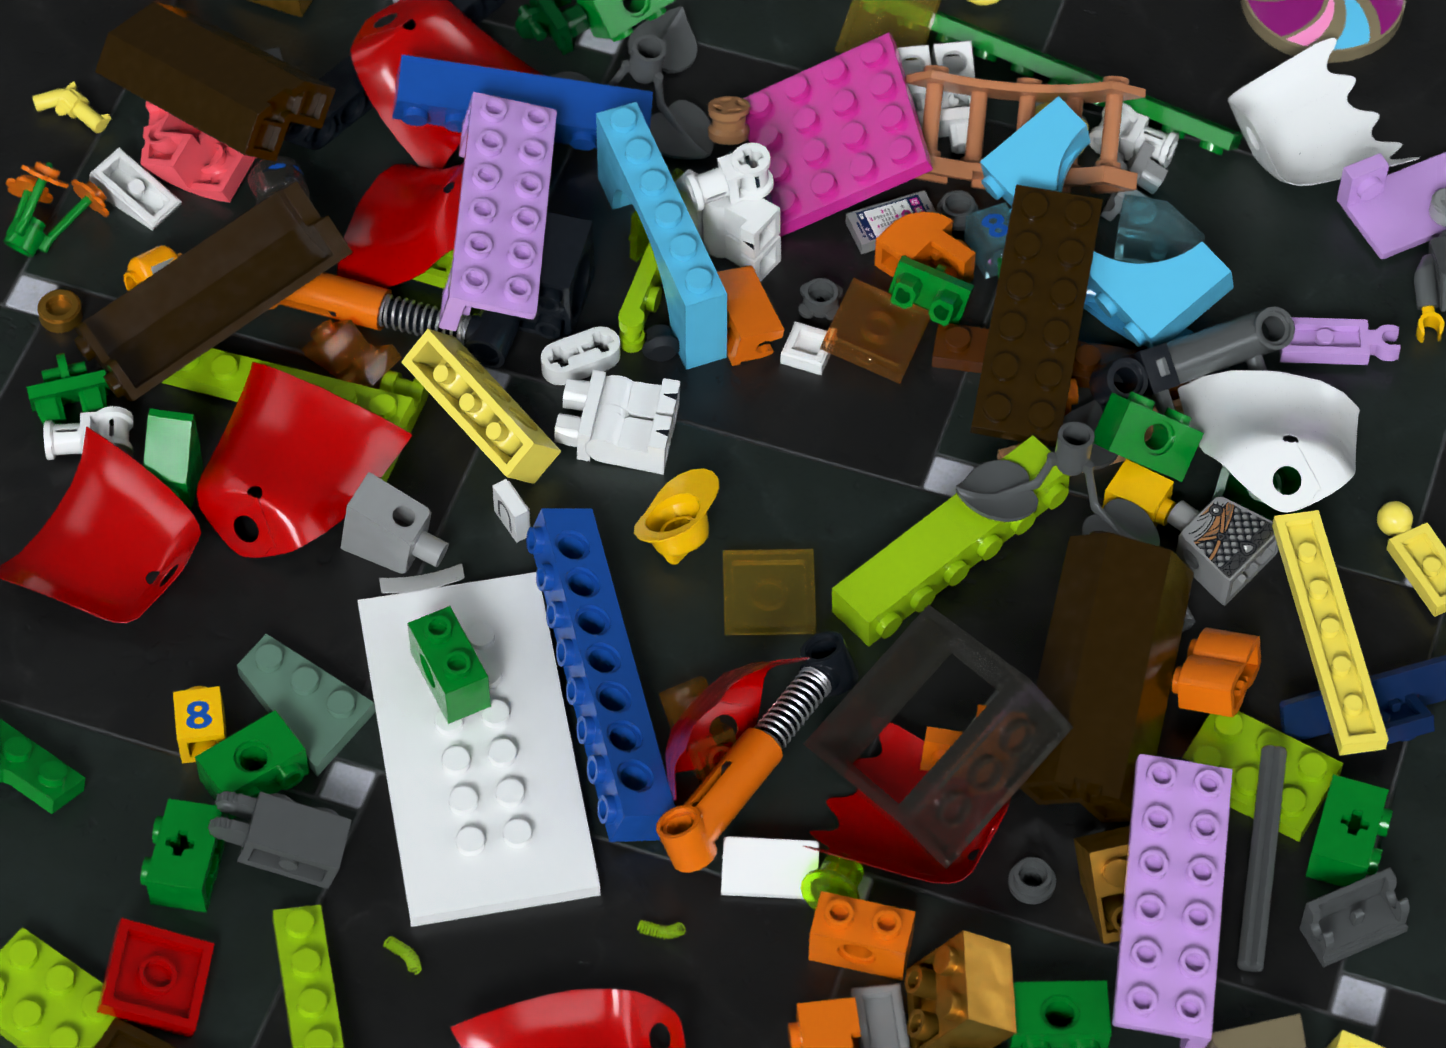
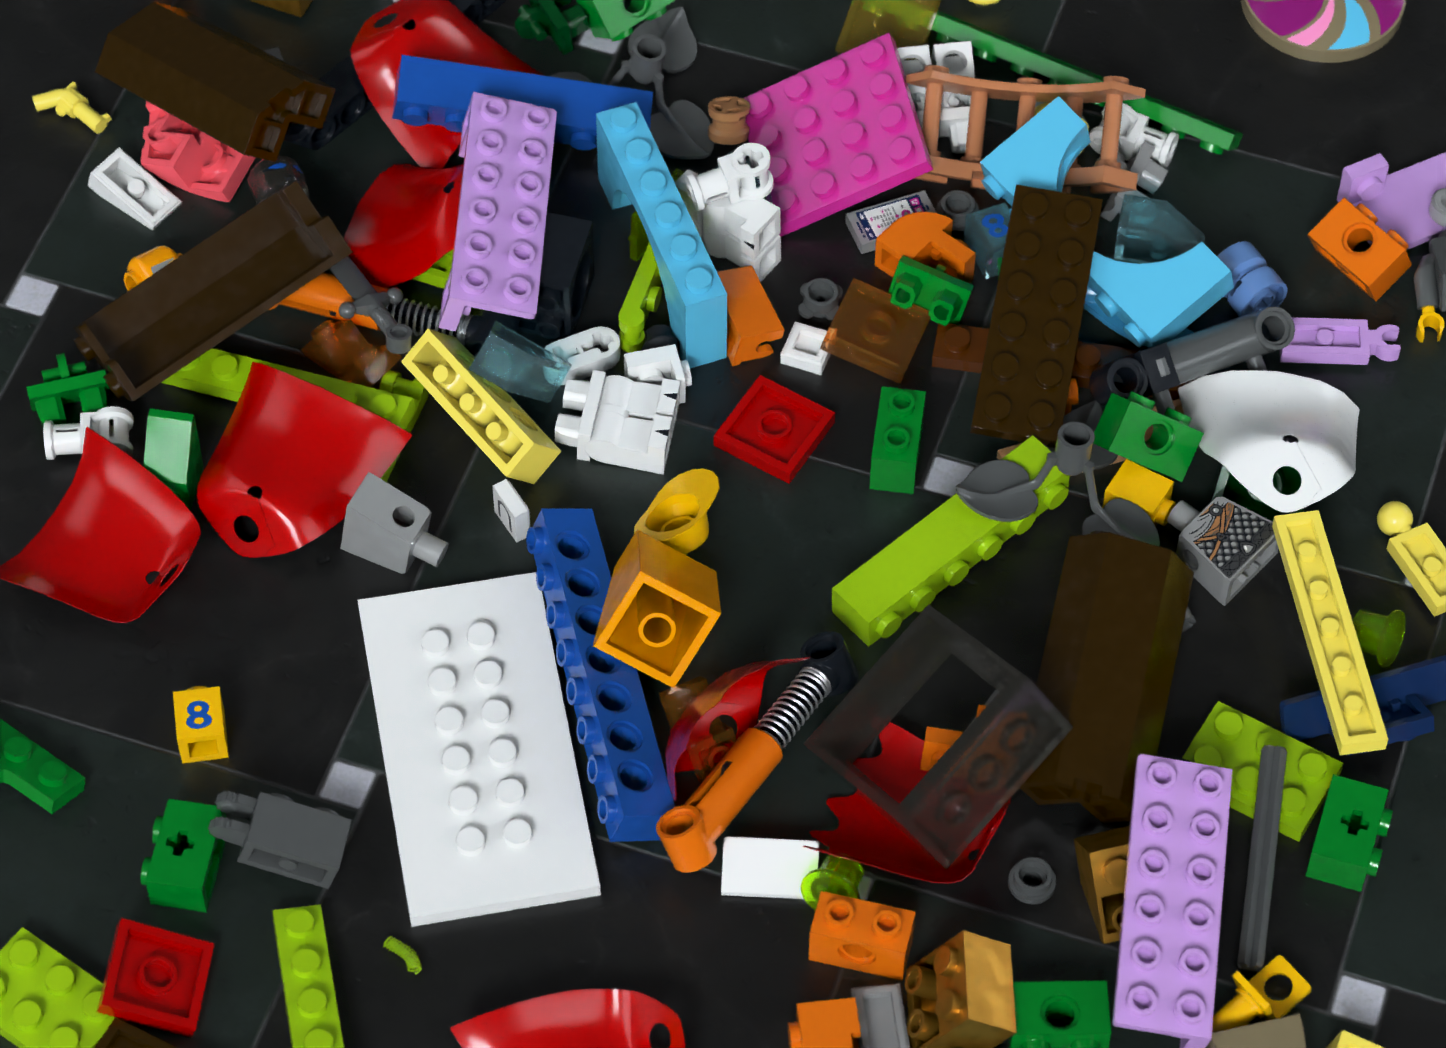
(26, 231): plant -> none
(60, 311): pearl gold tile -> none
(263, 744): green brick -> none
(308, 699): sand green wing -> none
(372, 304): none -> dark grey sword
(422, 582): white sticker -> none
(449, 664): green brick -> none
(519, 364): none -> clear light blue slope
(657, 609): none -> light orange slope
(658, 363): none -> white bracket
(665, 930): lime leg -> none
(769, 592): clear yellow tile -> none
(774, 429): none -> red tile
(897, 440): none -> green brick
(1217, 671): orange brick -> none
(1254, 282): none -> medium blue wheel
(1254, 1002): none -> yellow bracket
(1308, 113): white piece -> none
(1354, 918): dark grey hinge -> none
(1370, 270): none -> orange brick
(1380, 634): none -> clear neon green piece

